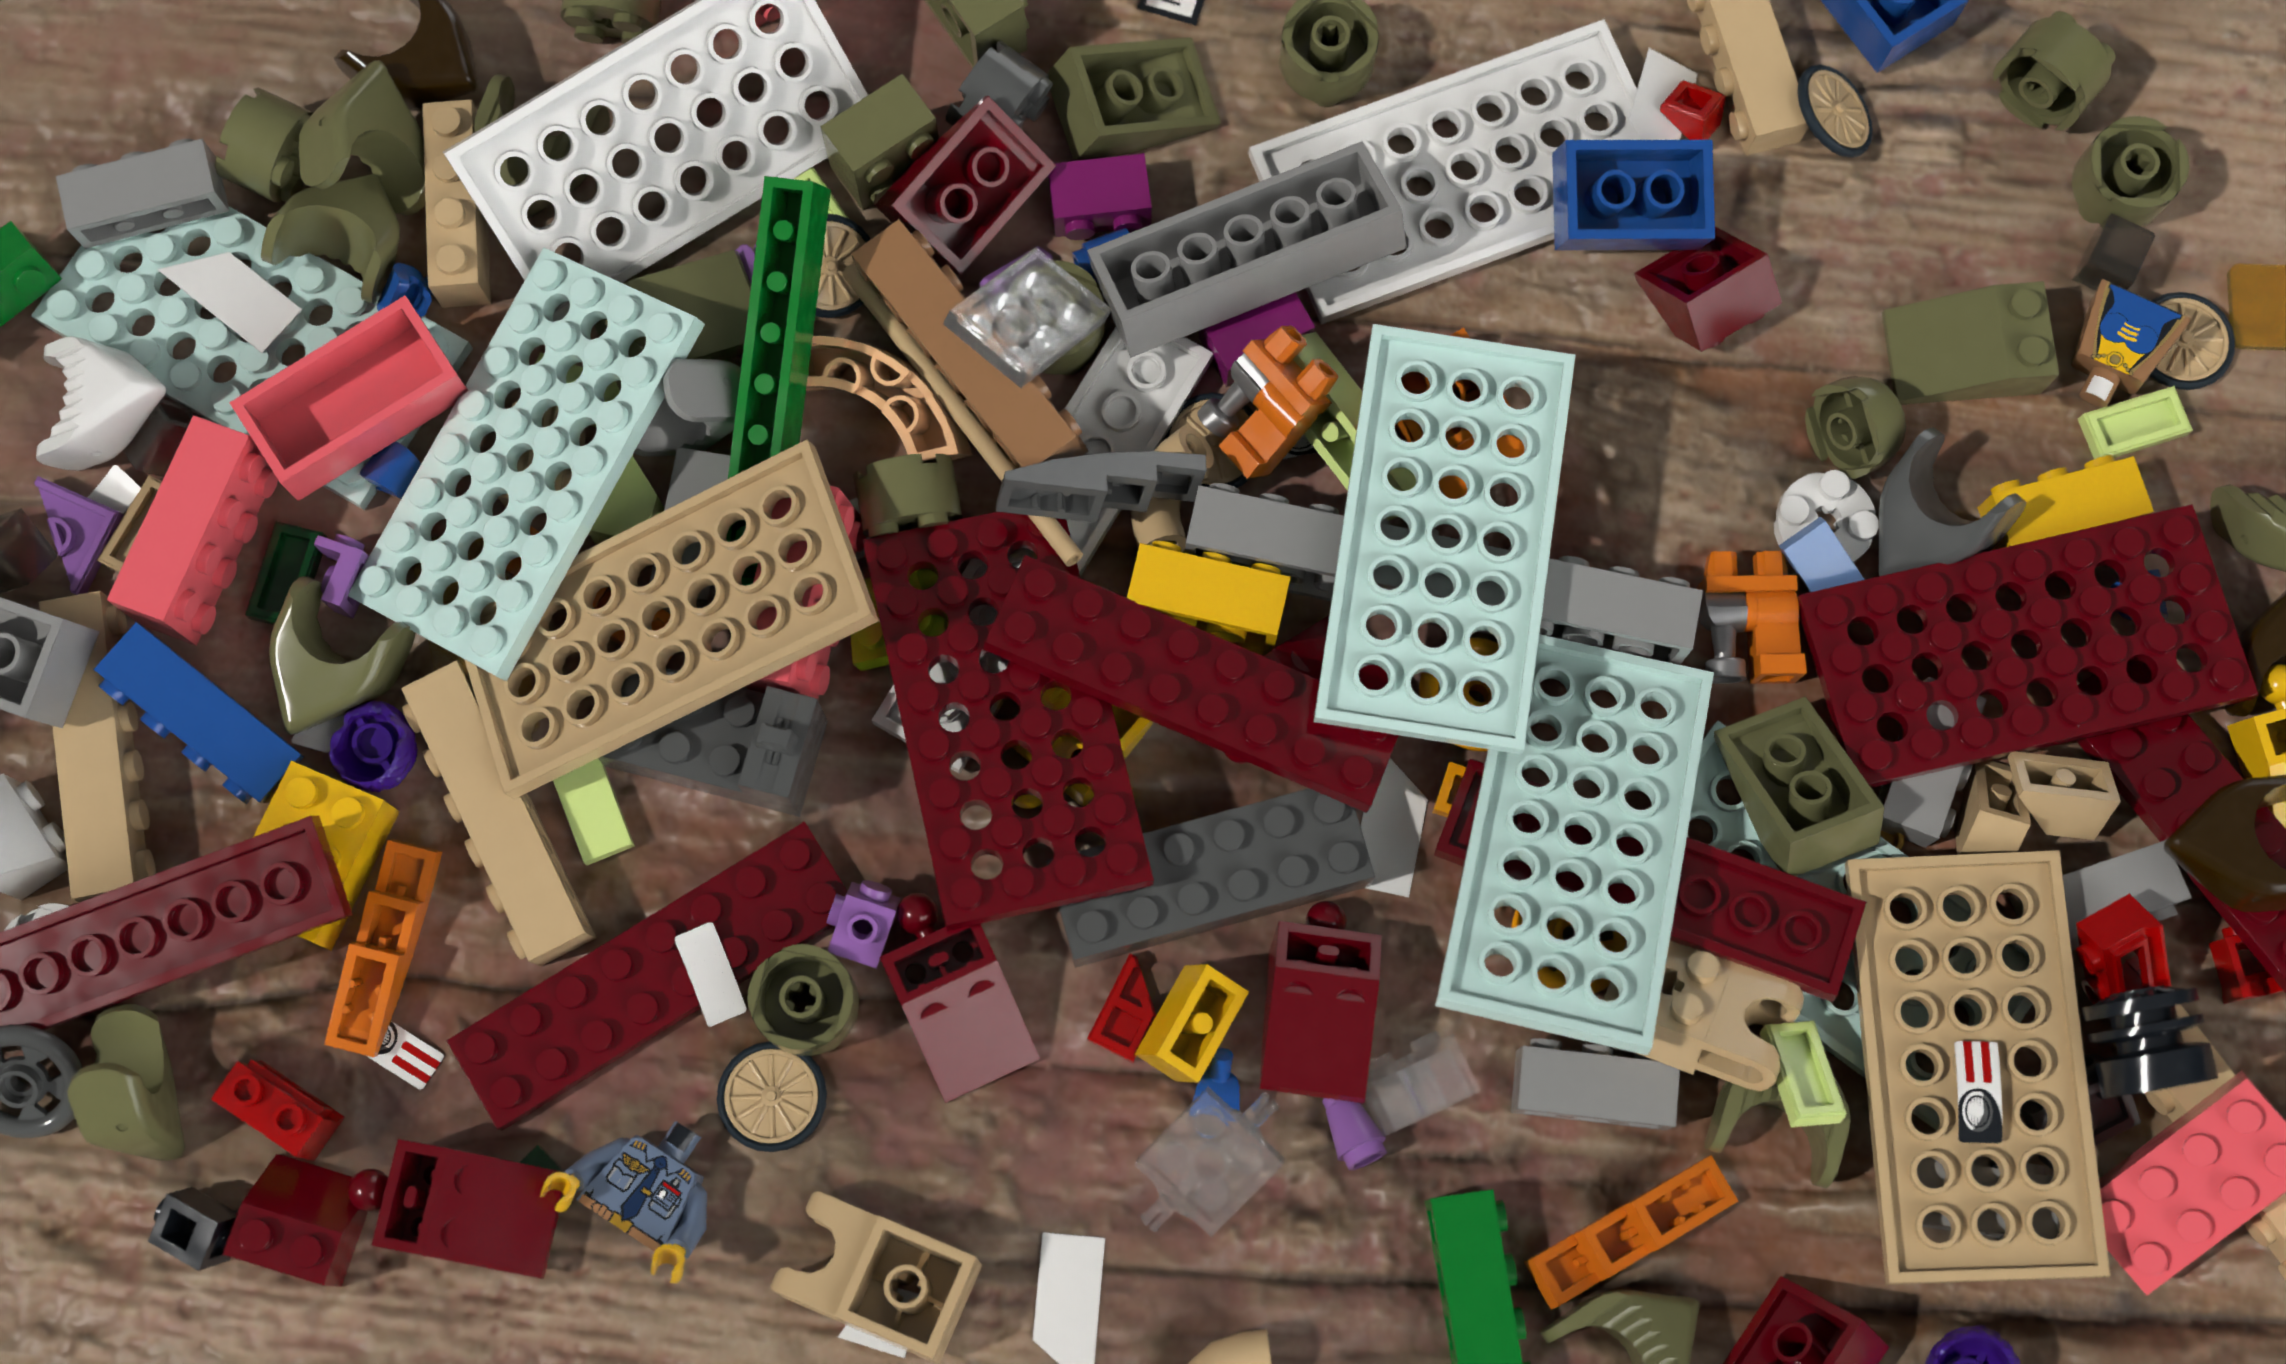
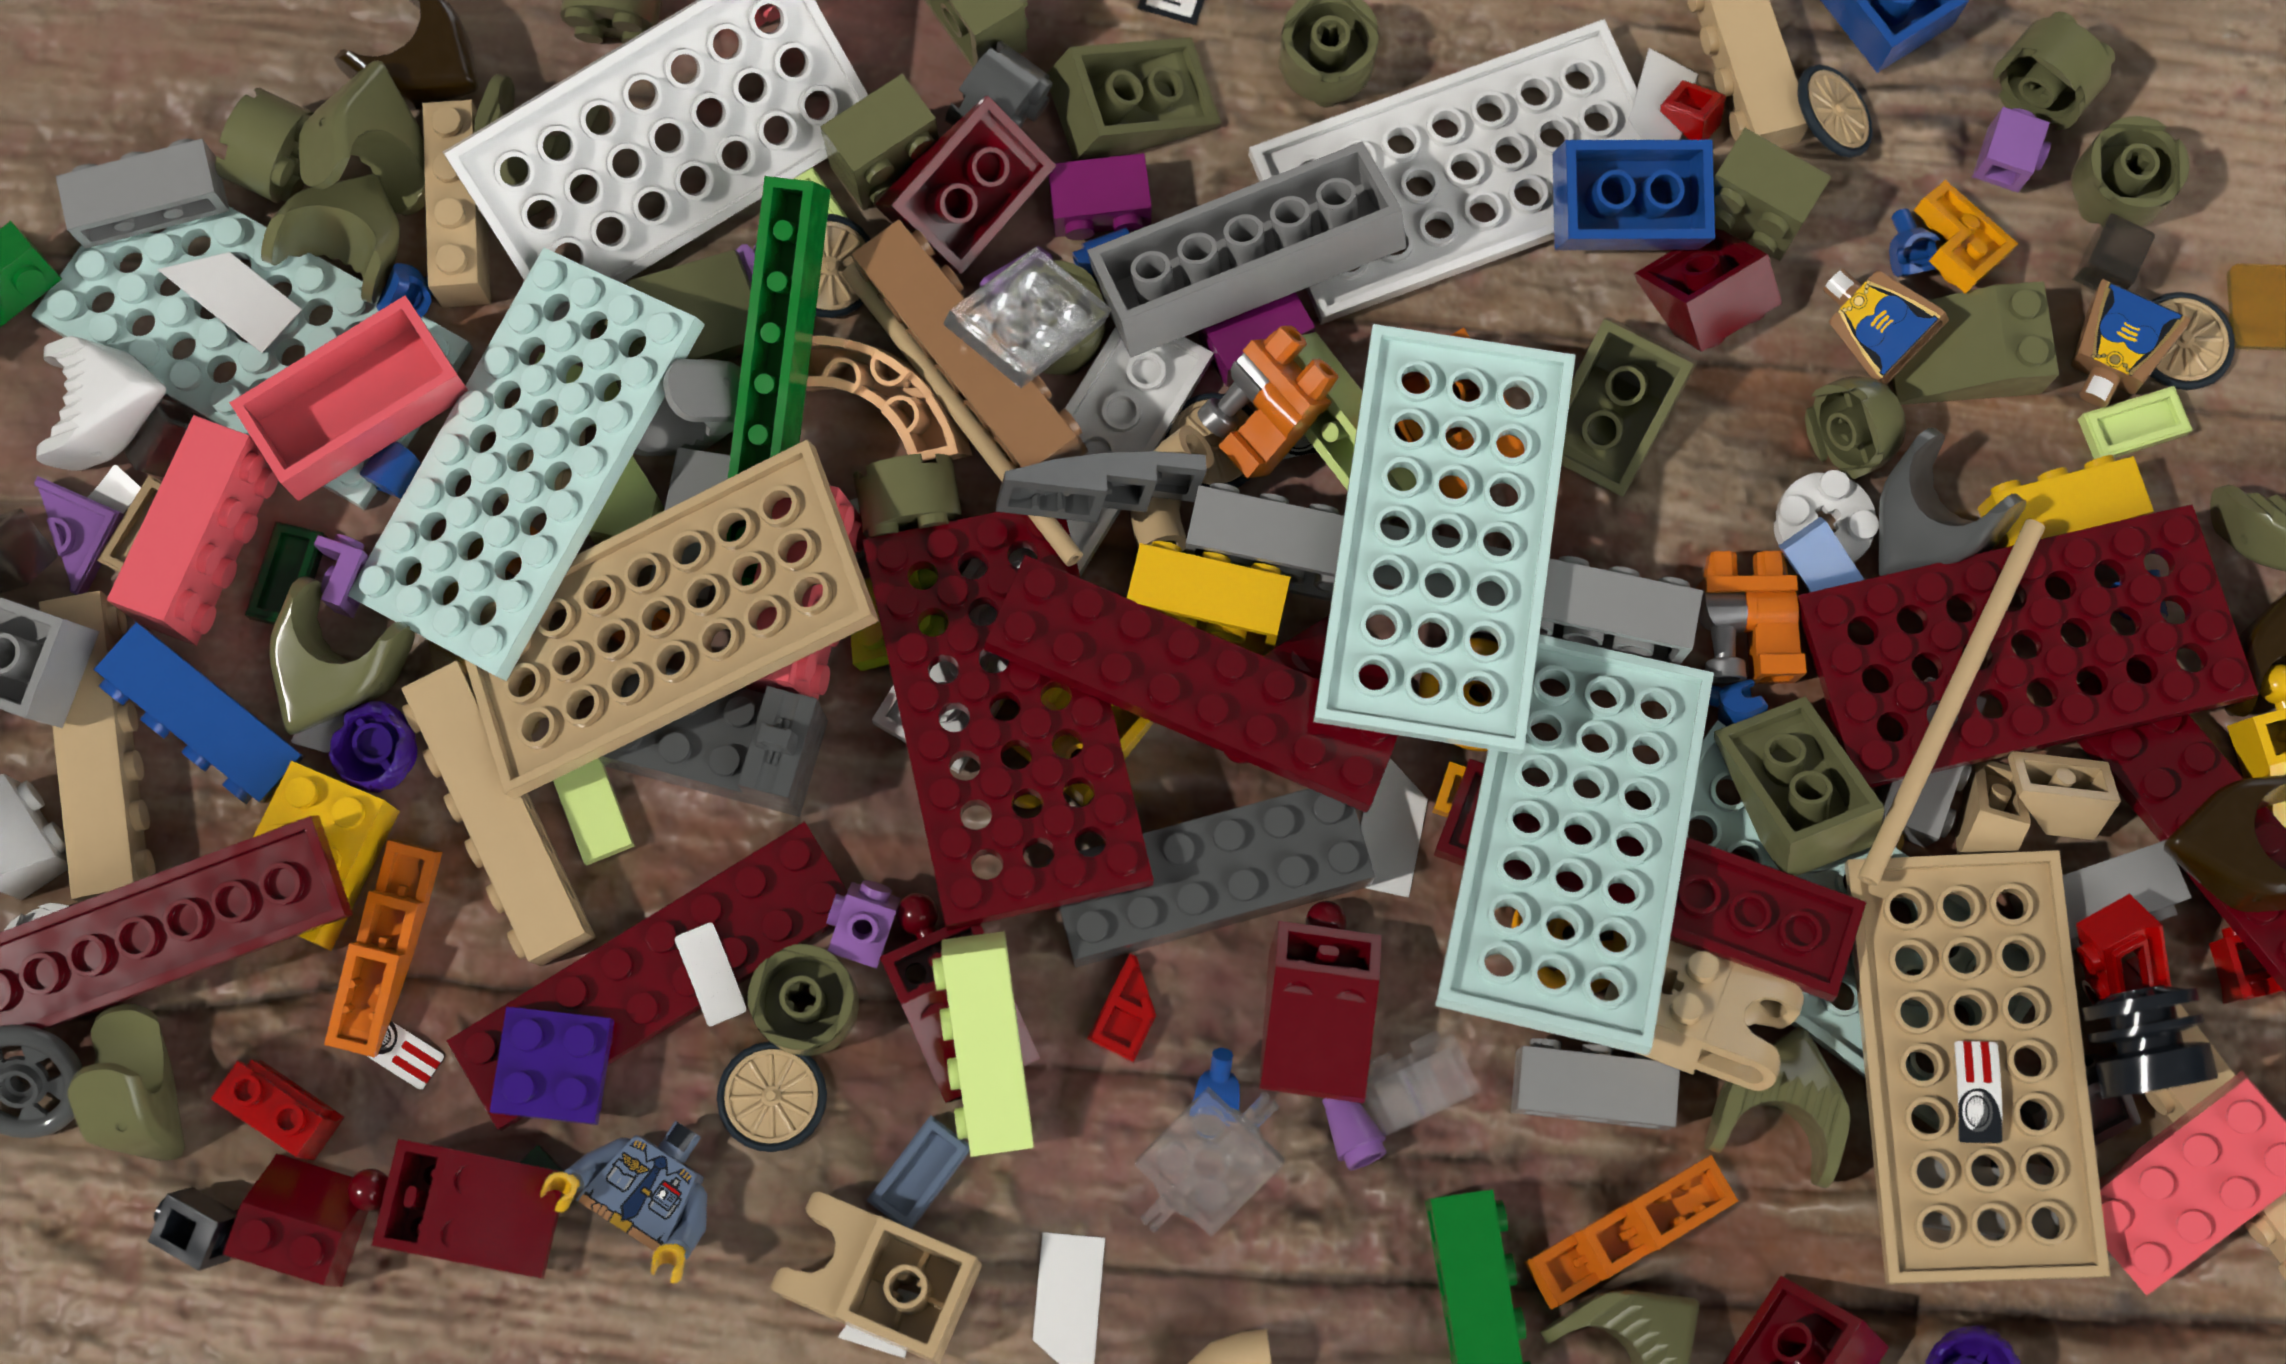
(552, 1066): none -> dark purple plate
(919, 1173): none -> sand blue tile
(986, 1044): none -> yellowish green brick
(1191, 1023): yellow brick -> none
(1621, 403): none -> olive slope
(1736, 702): none -> blue piece
(1765, 193): none -> olive brick
(1804, 1075): yellowish green tile -> none
(1882, 321): none -> torso
(1911, 246): none -> blue piece
(1951, 703): none -> tan piece
(1973, 239): none -> light orange plate
(2012, 149): none -> medium lavender brick

